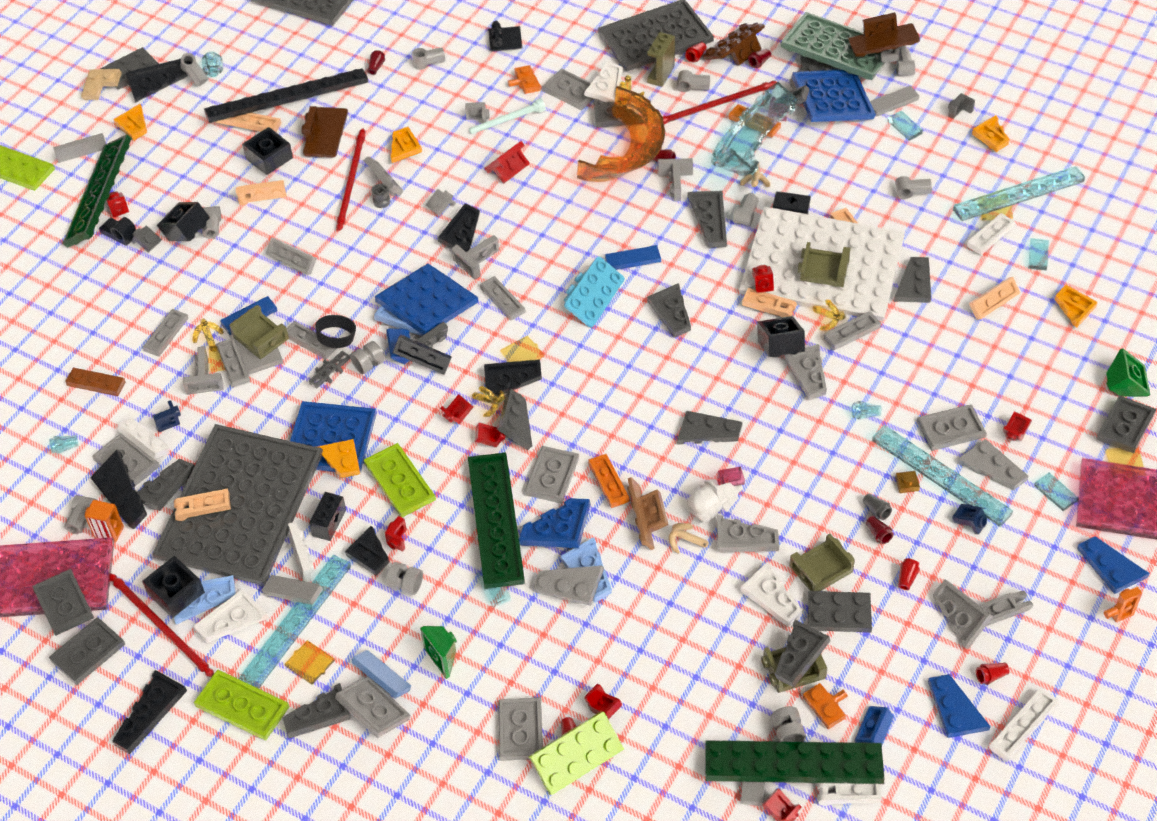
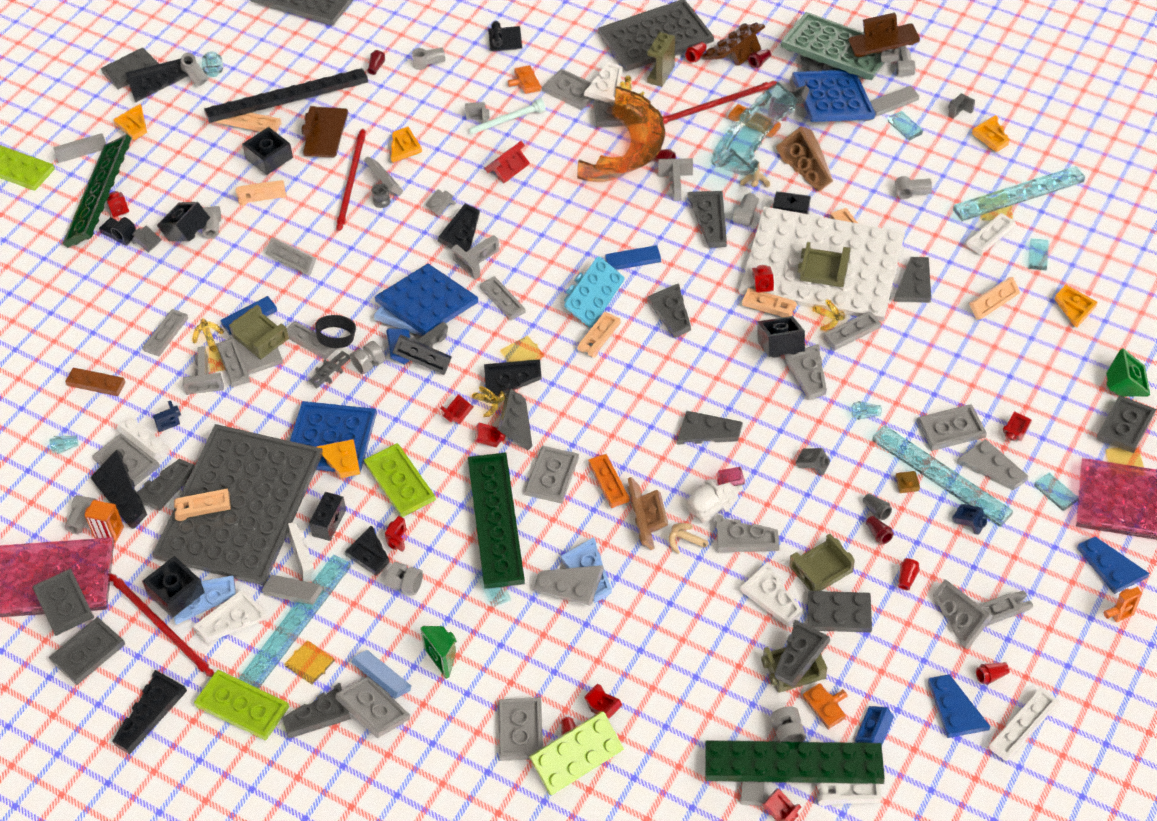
(97, 79): tan plate -> none
(559, 526): blue plate -> none
(599, 334): none -> light nougat plate
(688, 81): light grey piece -> none
(805, 156): none -> medium nougat wedge
(813, 458): none -> dark grey bracket

